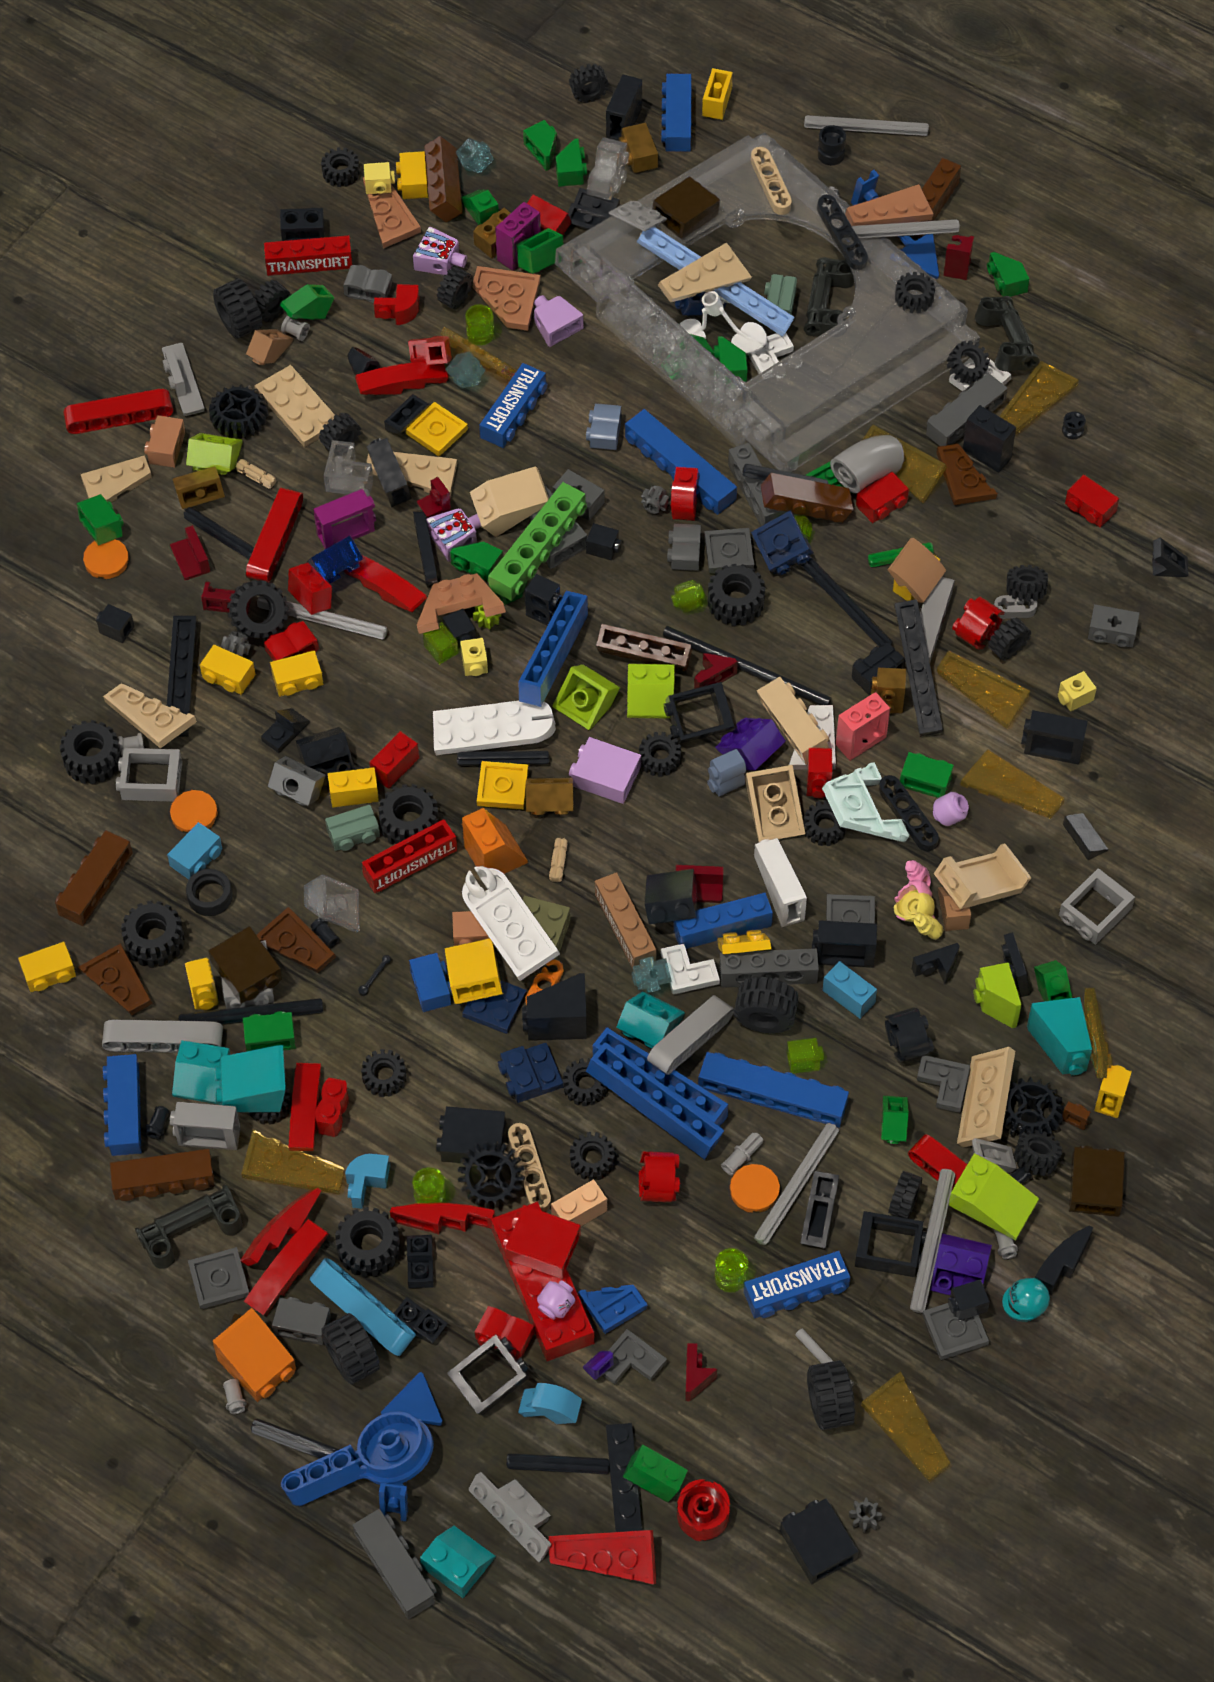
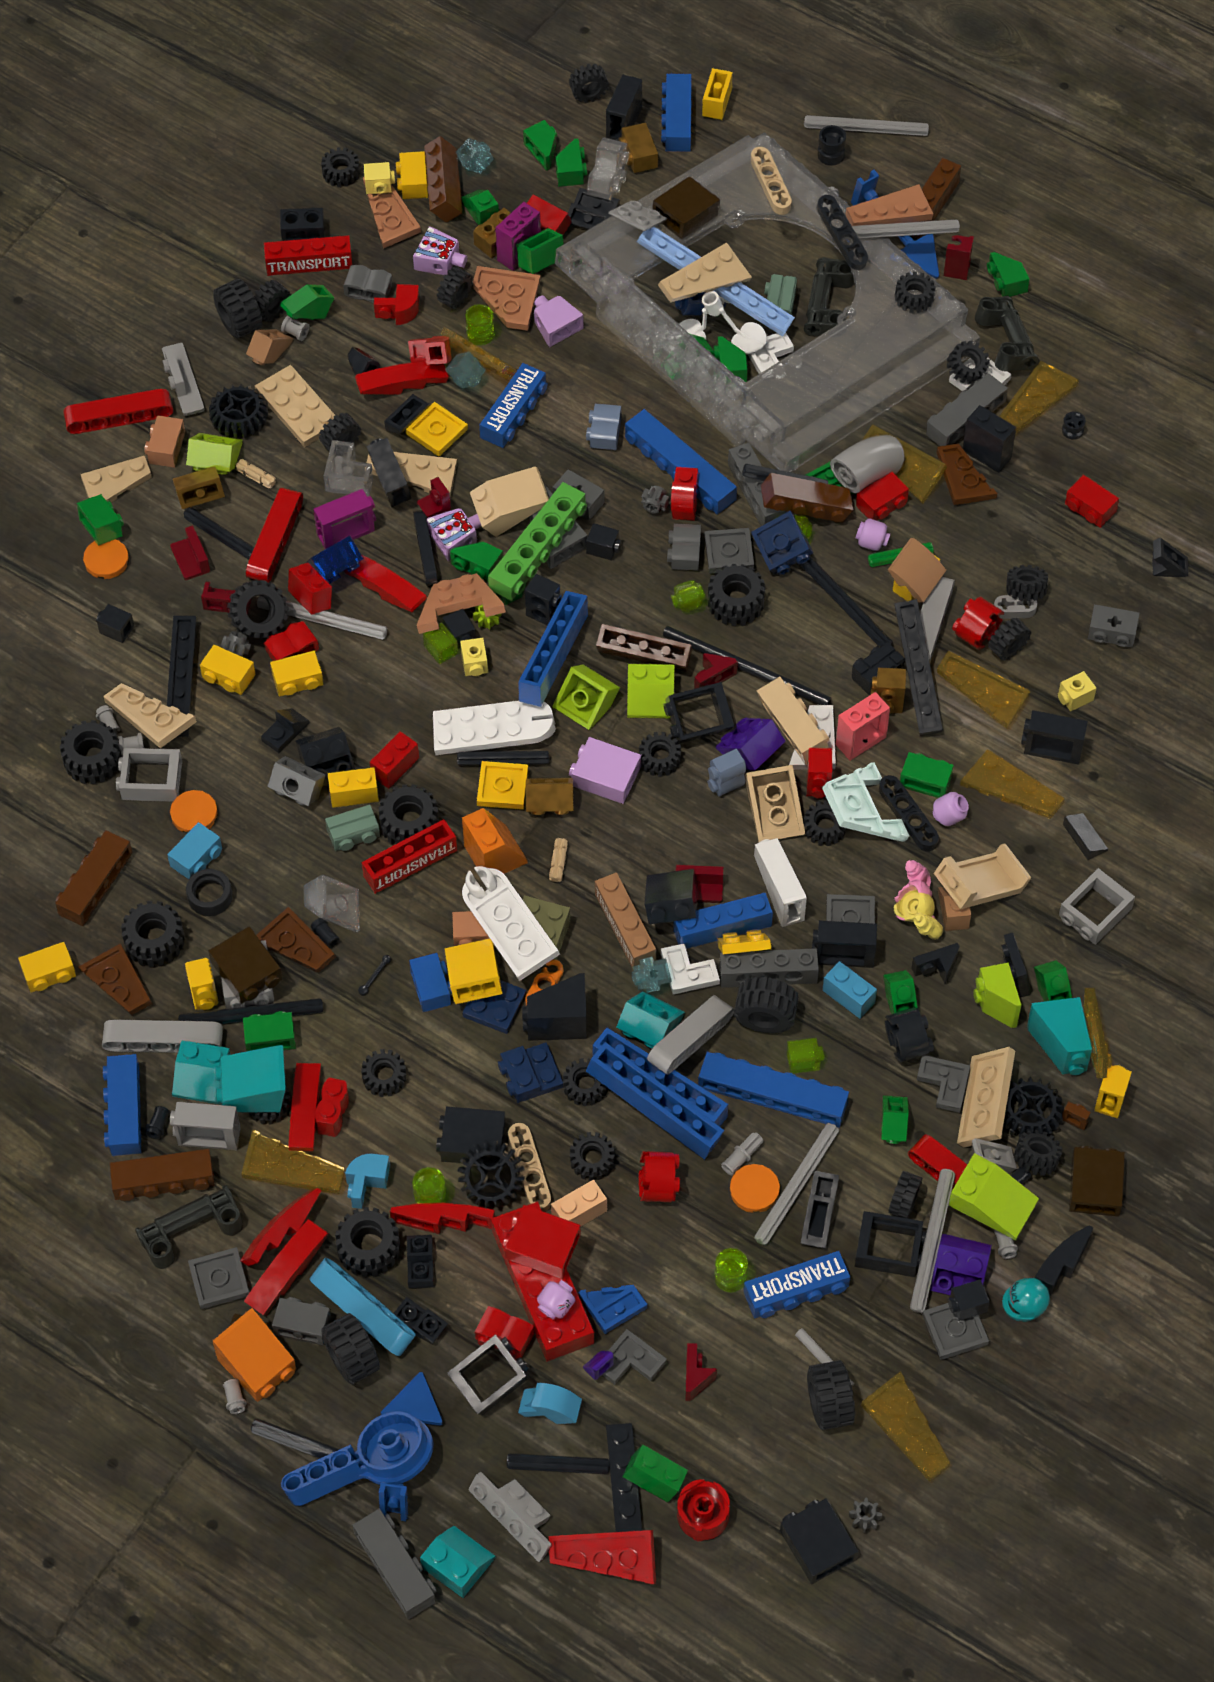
(106, 716): none -> light grey pin
(872, 534): none -> lavender head
(900, 991): none -> green slope

